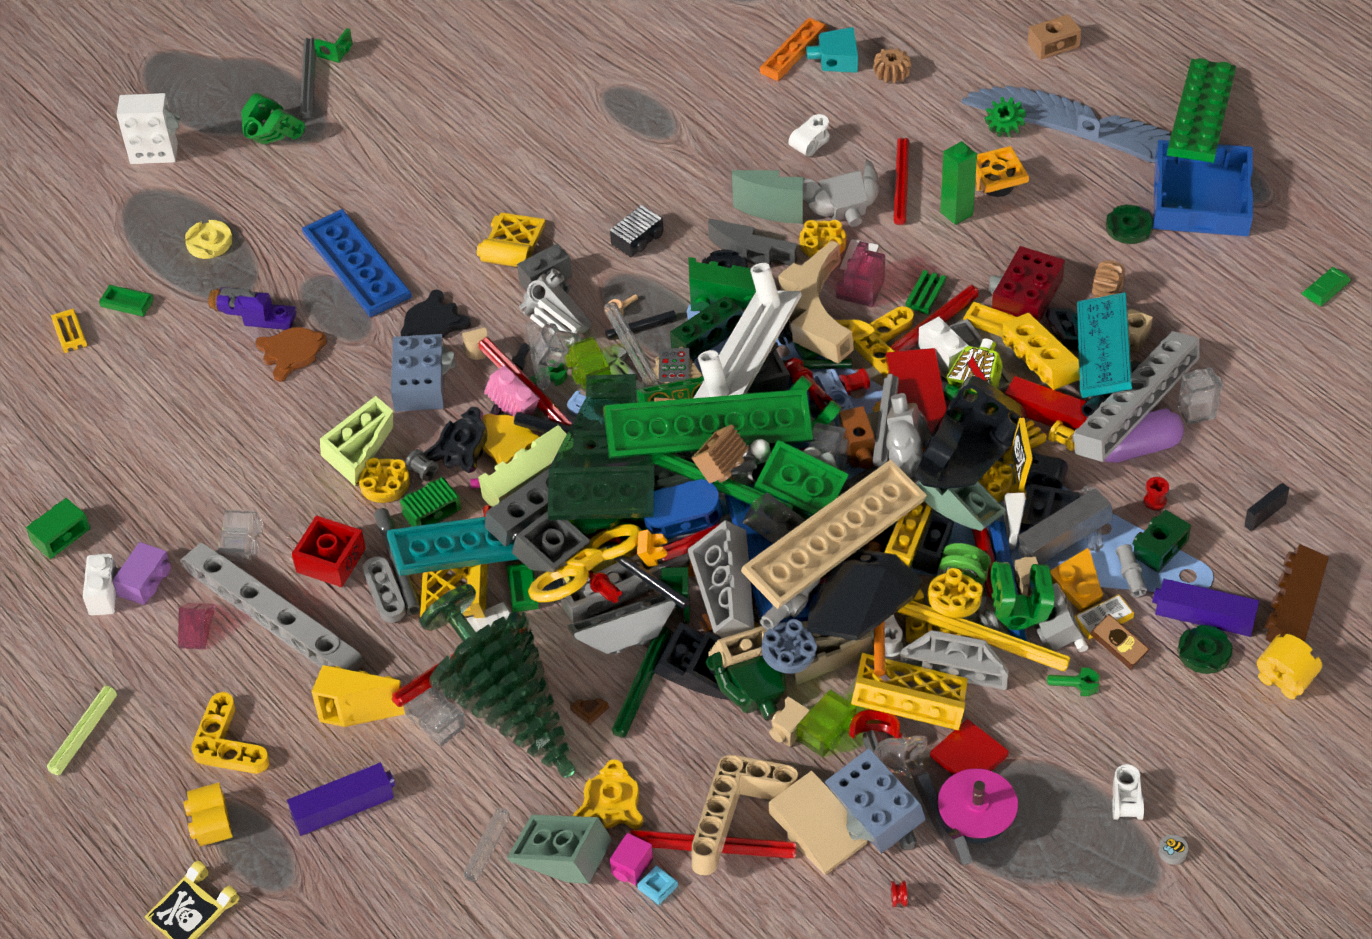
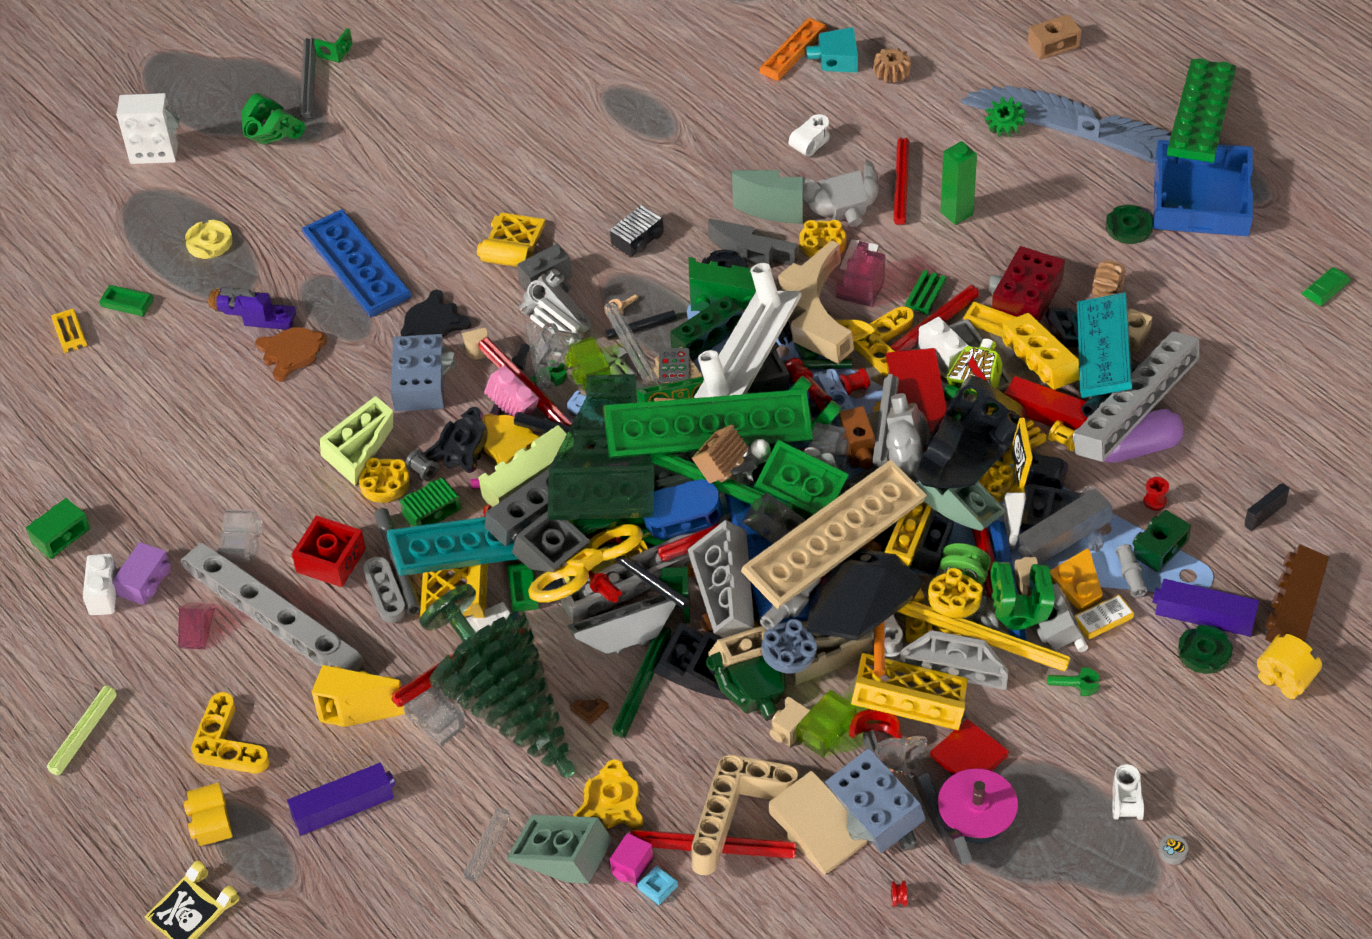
(649, 549): light orange tile -> none
(999, 172): light orange piece -> none
(1119, 641): tile -> none
(1199, 395): clear brick -> none

